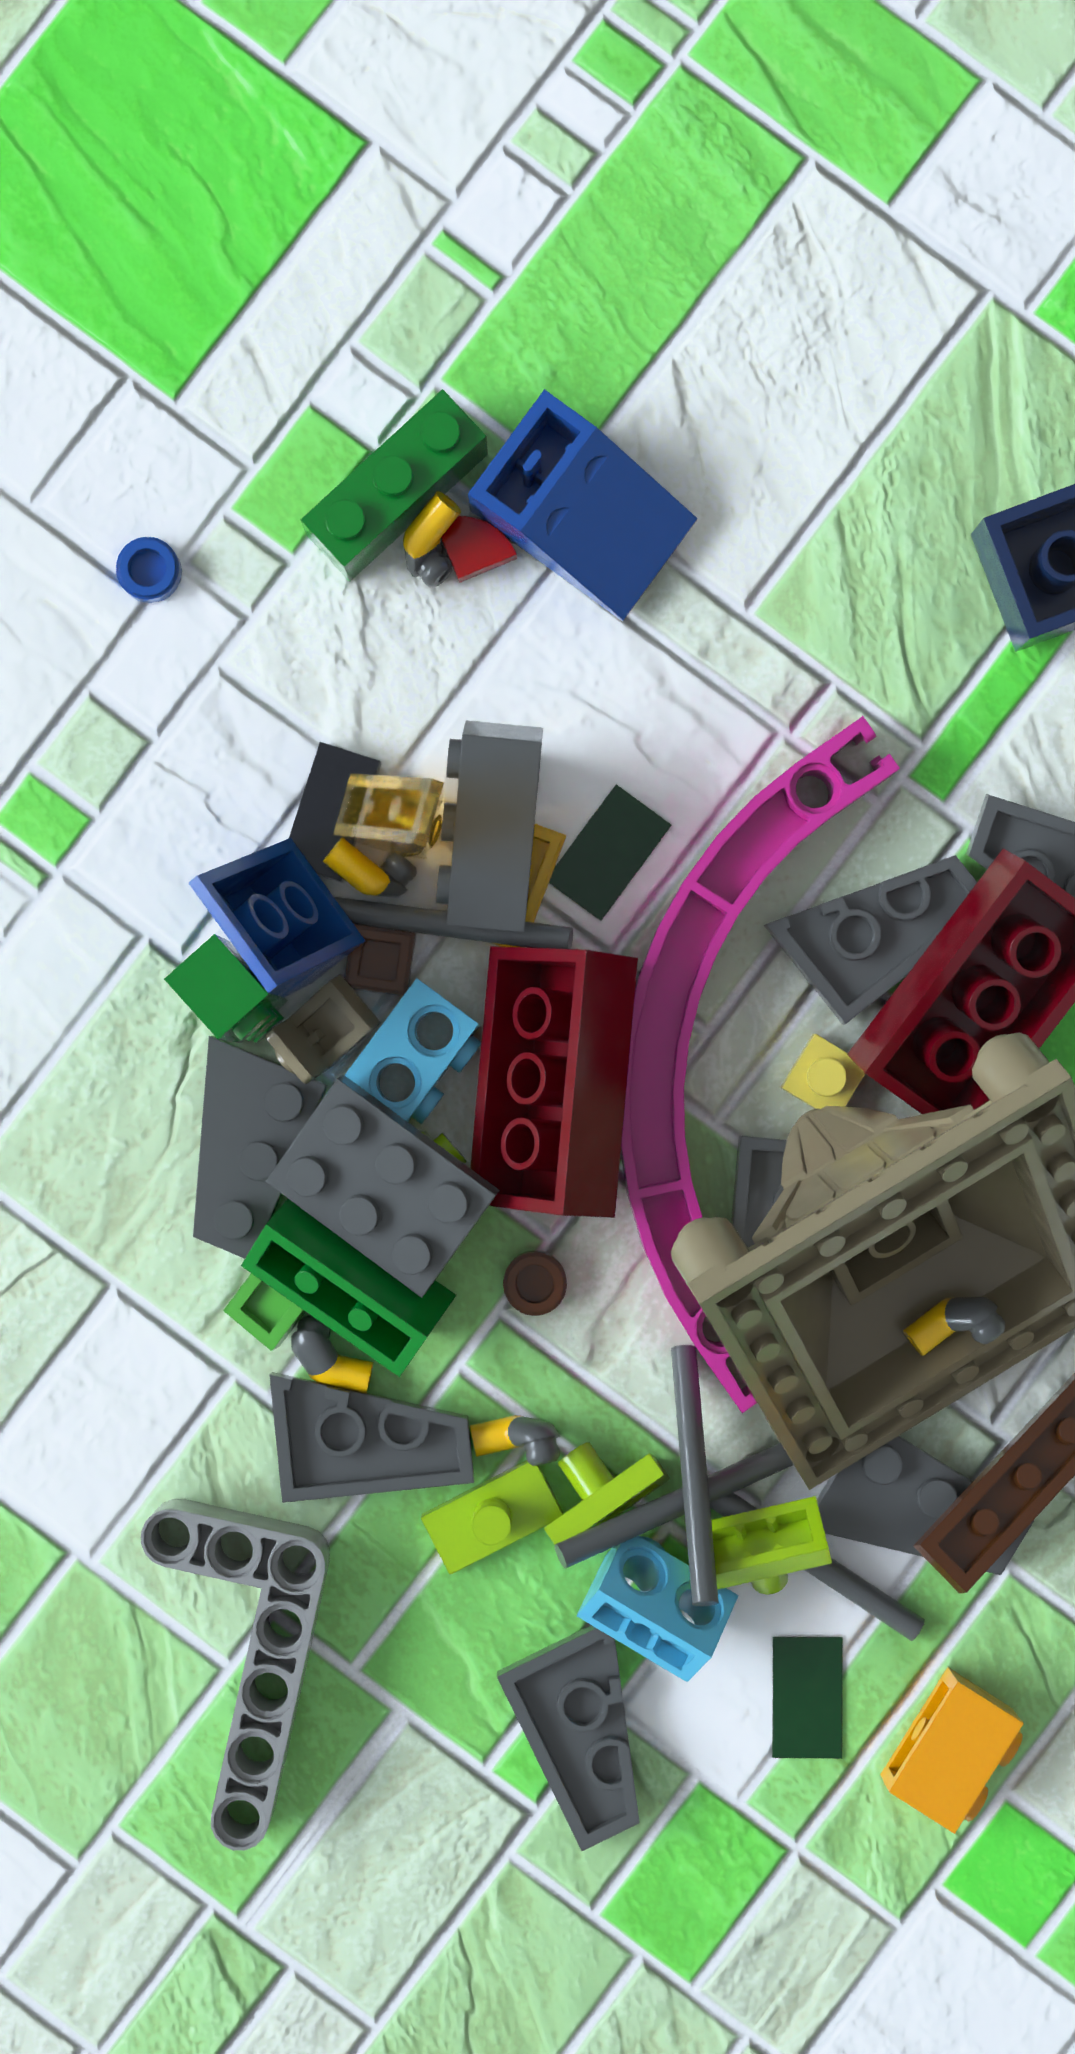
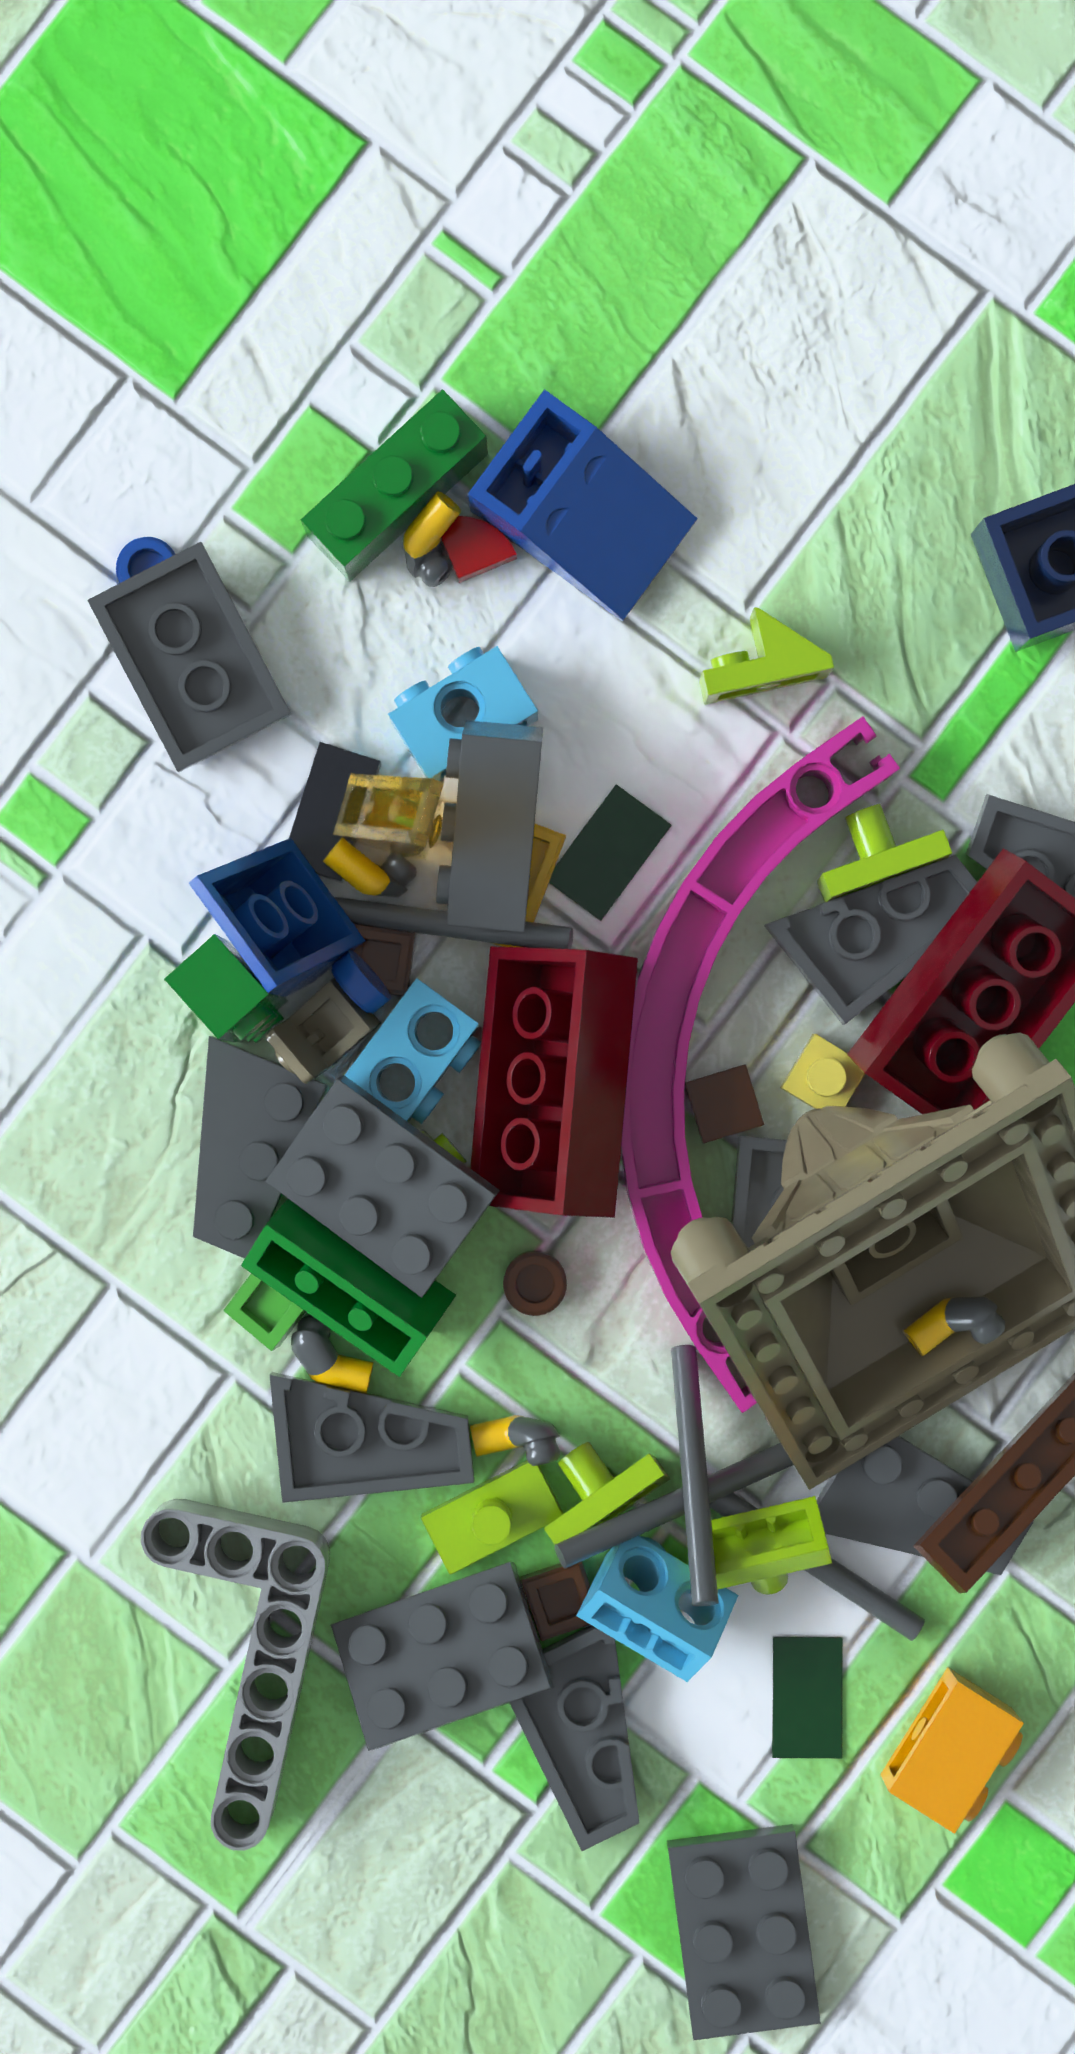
(189, 657): none -> dark grey plate
(360, 982): none -> blue tile
(442, 1656): none -> dark grey plate
(474, 675): none -> medium azure brick
(556, 1598): none -> reddish brown tile
(724, 1103): none -> reddish brown tile
(743, 1932): none -> dark grey plate
(782, 662): none -> lime slope
(879, 855): none -> lime tile

